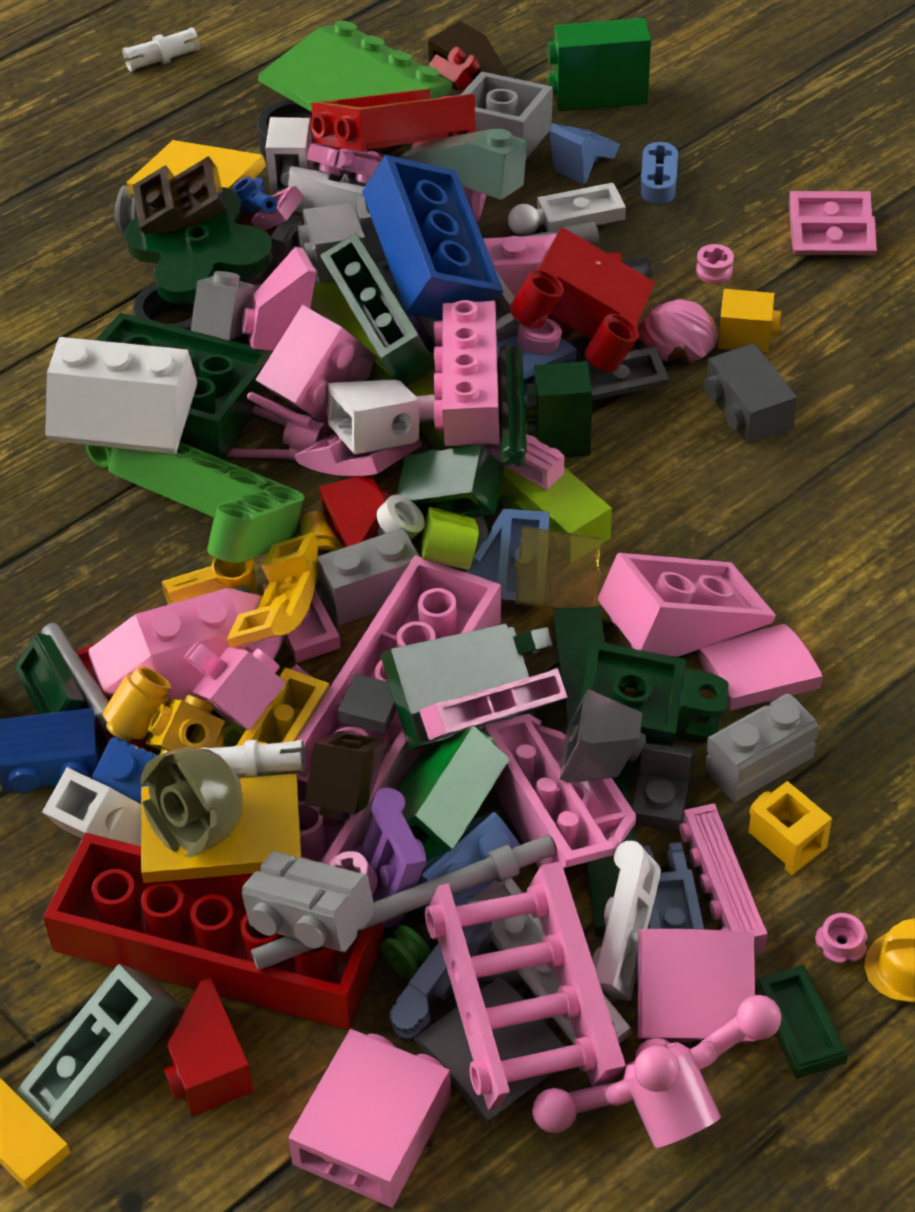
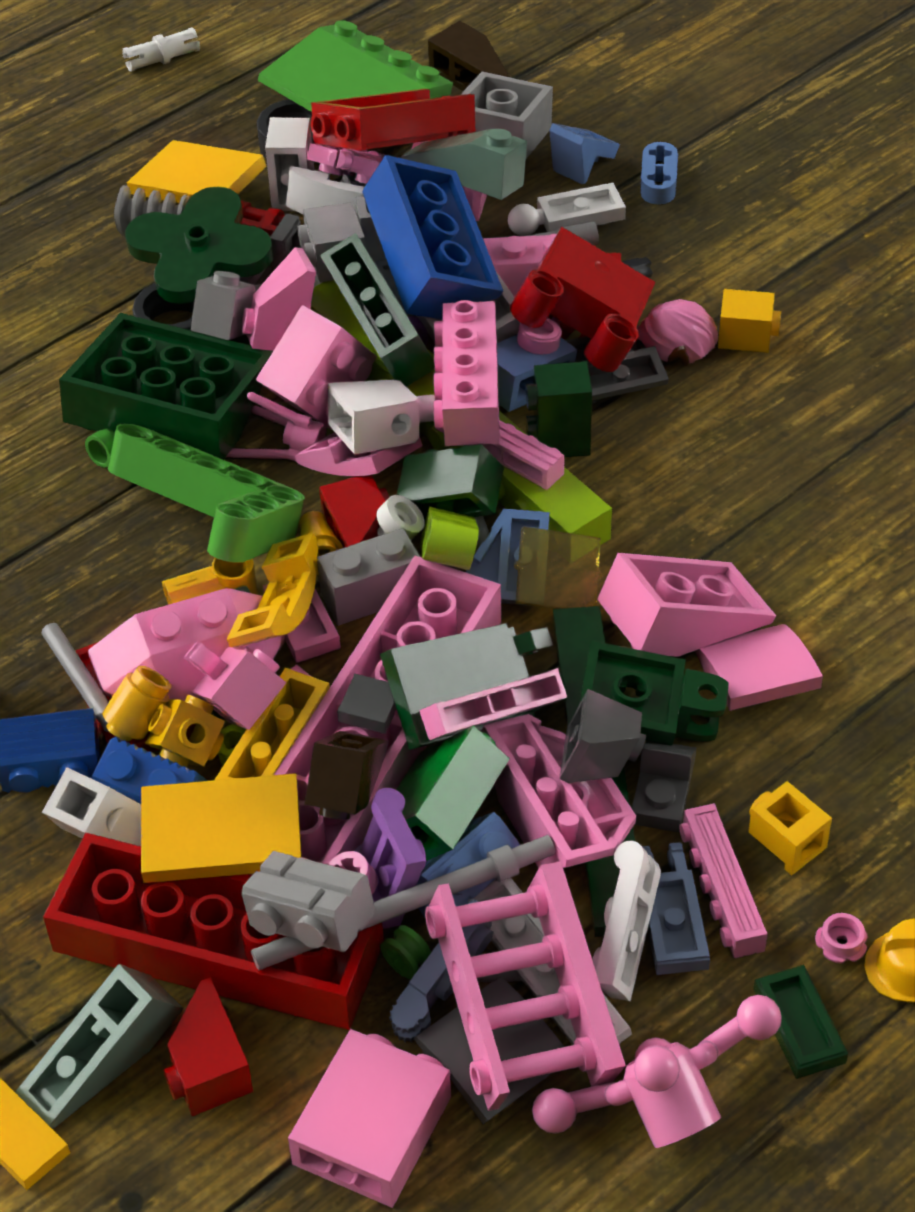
(48, 677): dark green tile -> none
(118, 395): white slope -> none
(178, 201): dark brown slope -> none
(192, 799): olive cylinder -> none
(254, 196): blue plate -> none
(264, 759): white pin -> none
(287, 202): bright pink tile -> none
(454, 70): red tile -> none
(511, 406): dark green axle -> none
(600, 64): green brick -> none
(692, 981): bright pink slope -> none
(714, 263): bright pink bush -> none
(750, 393): dark grey brick -> none
(761, 747): light grey brick -> none
(832, 223): bright pink slope -> none

